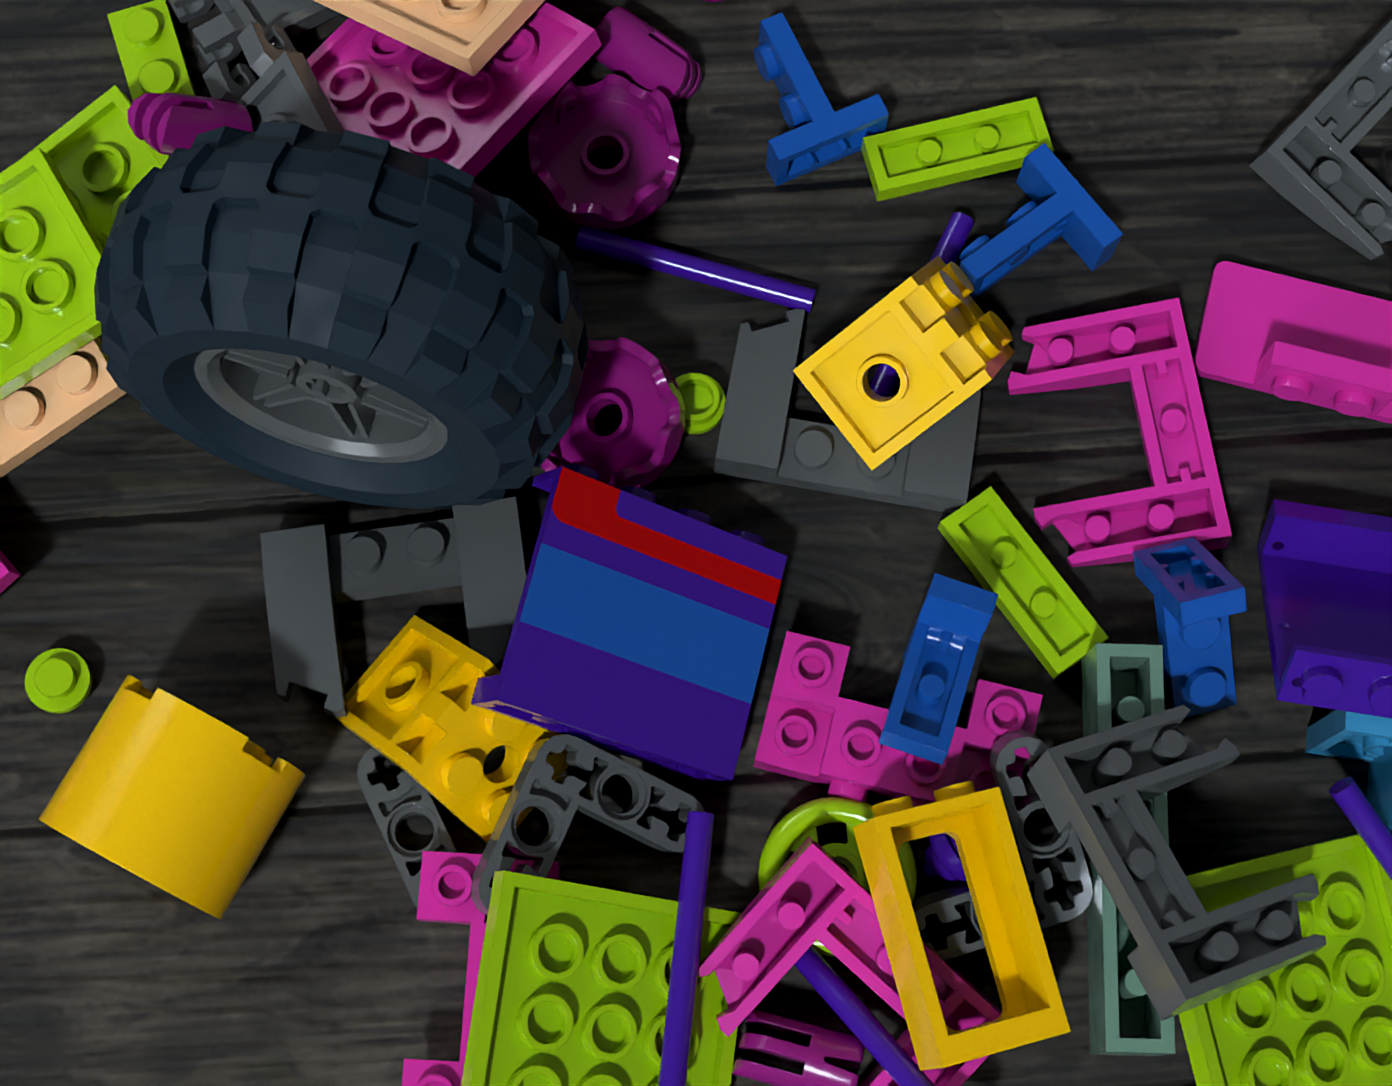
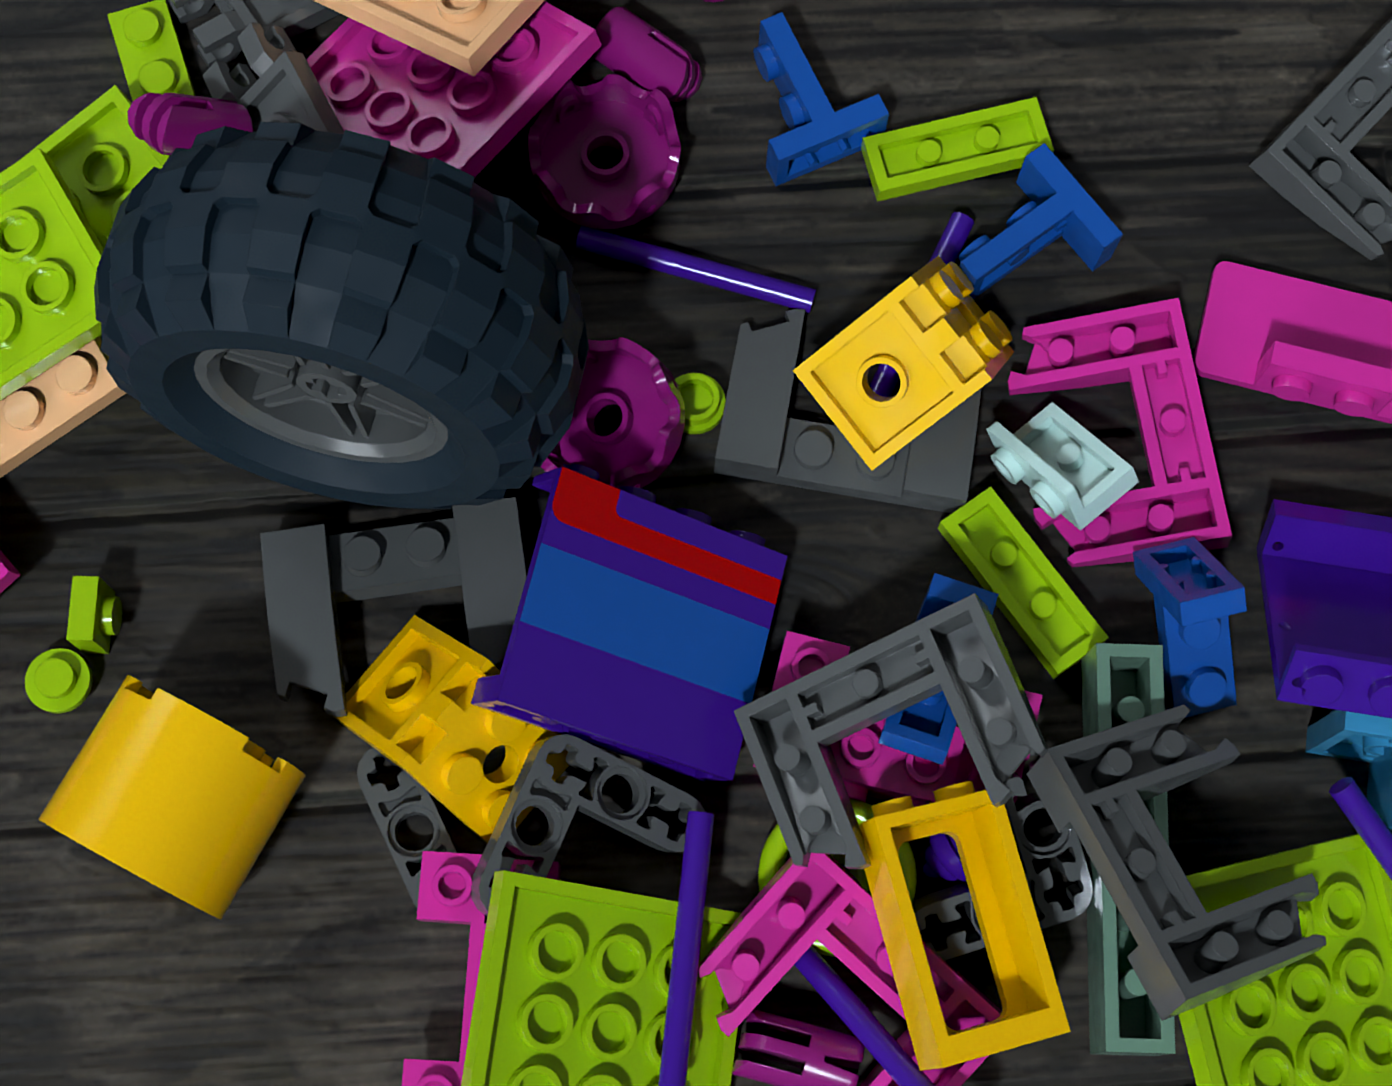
(93, 615): none -> lime plate
(796, 724): none -> dark grey wedge
(1062, 465): none -> light aqua bracket

